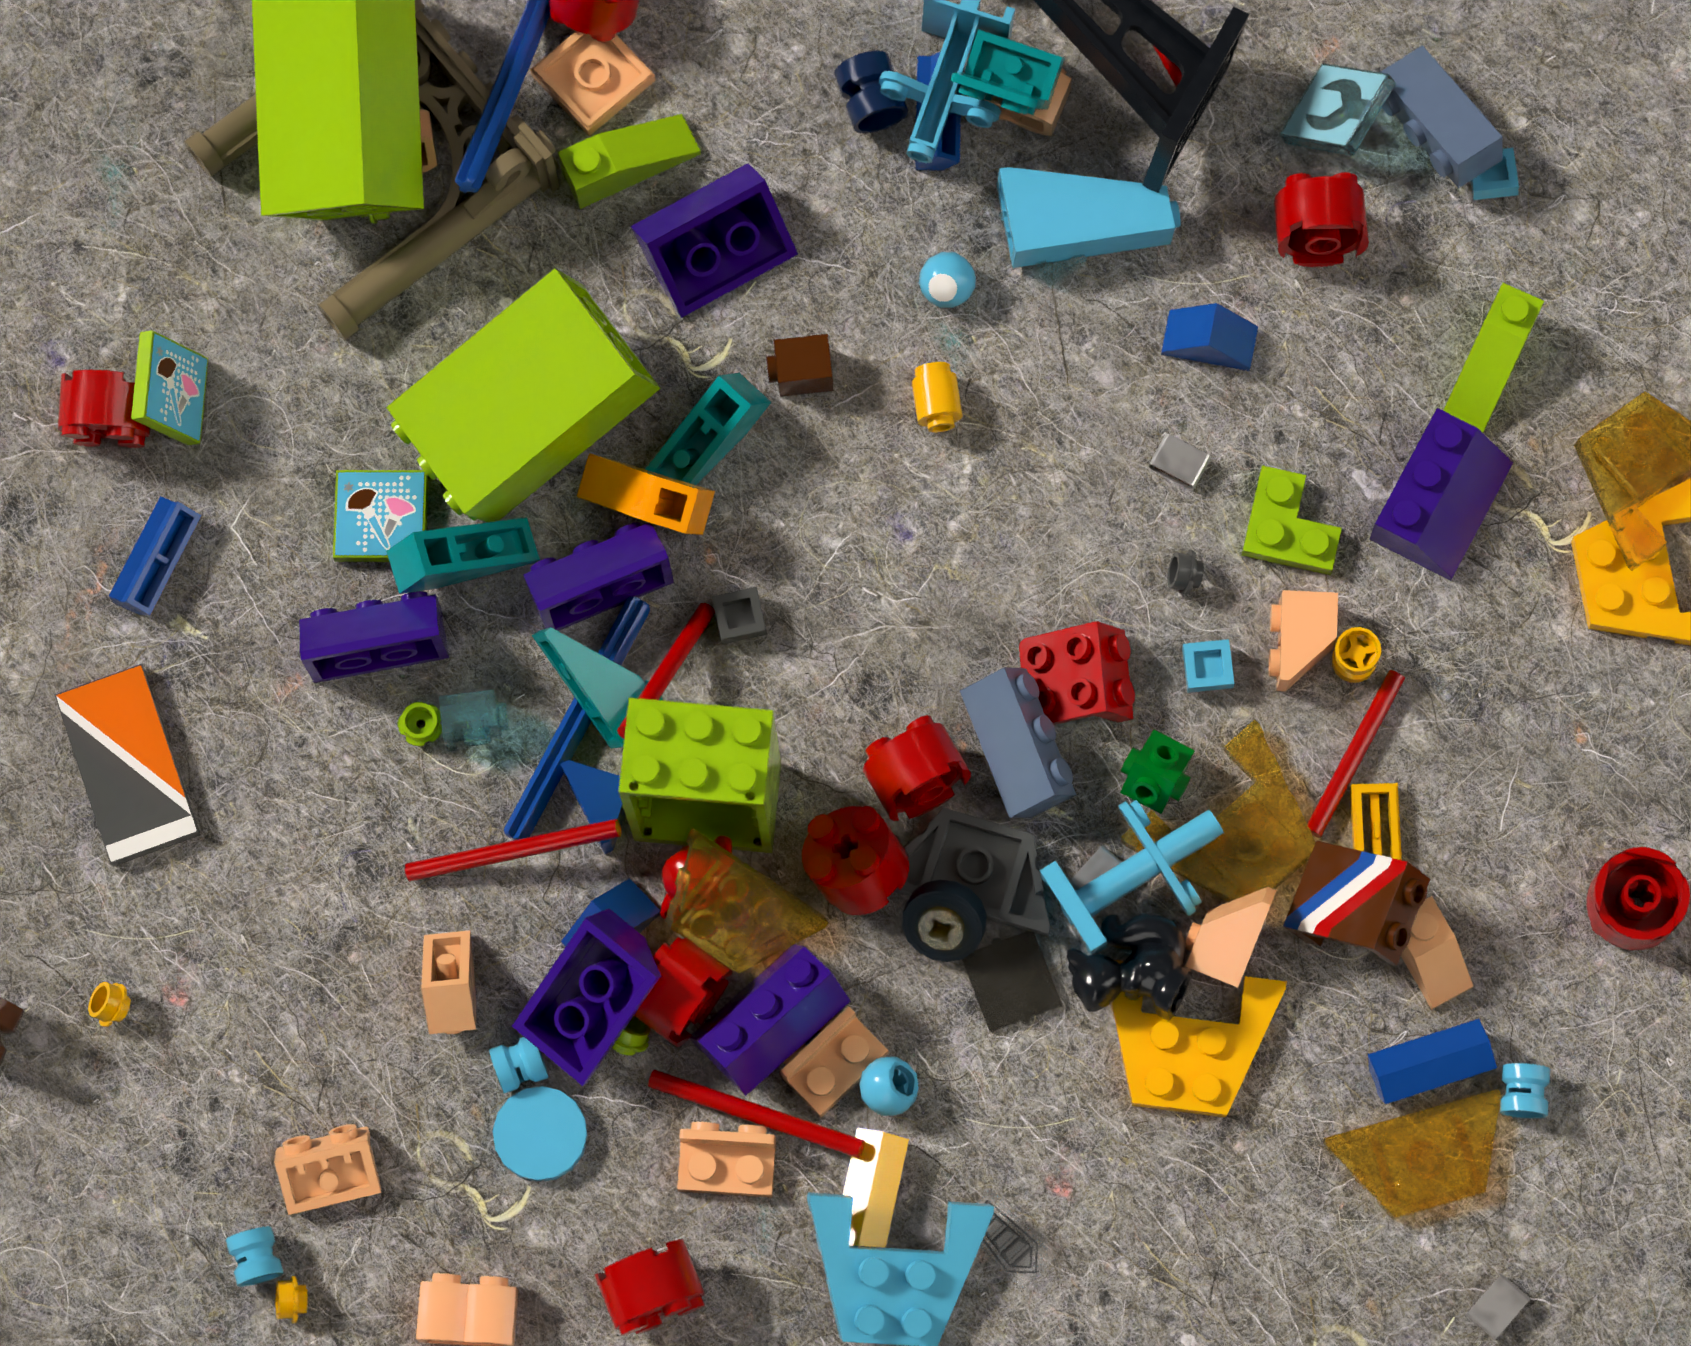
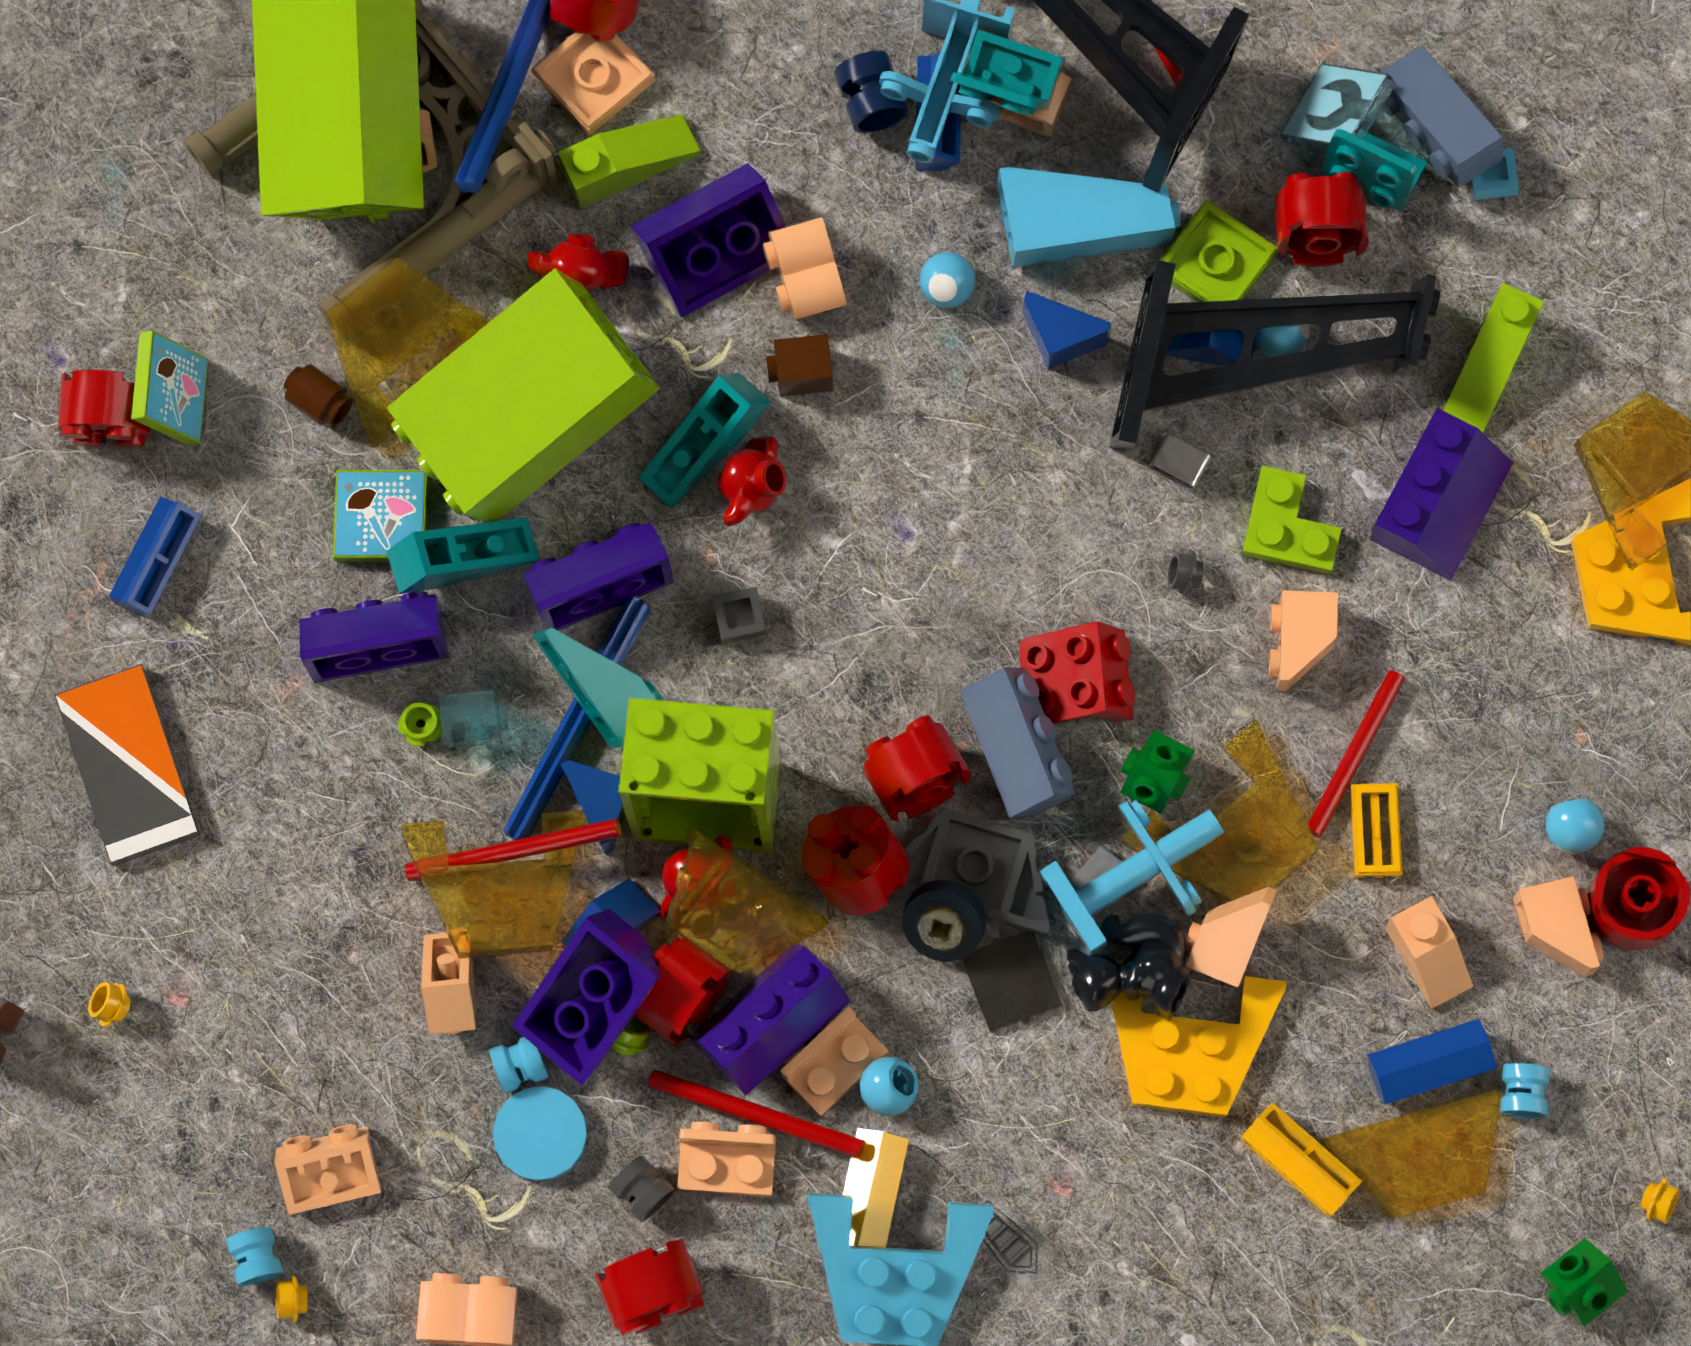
(317, 395): none -> reddish brown brick
(387, 326): none -> clear yellow wing
(495, 905): none -> clear yellow wing
(583, 263): none -> red piece
(639, 1186): none -> dark grey wheel
(646, 495): light orange slope -> none
(675, 656): red bar -> none
(751, 479): none -> red piece
(806, 269): none -> light nougat brick
(936, 396): yellow brick -> none
(1062, 330): none -> blue slope
(1157, 322): none -> black piece
(1208, 666): medium azure plate -> none
(1218, 256): none -> lime tile
(1282, 339): none -> medium azure piece
(1300, 1160): none -> yellow piece
(1356, 645): yellow wheel -> none
(1357, 900): reddish brown panel -> none
(1381, 168): none -> teal bracket
(1497, 1306): flat silver piece -> none
(1556, 924): none -> light nougat slope
(1575, 826): none -> medium azure piece
(1583, 1283): none -> green brick
(1660, 1201): none -> yellow plate

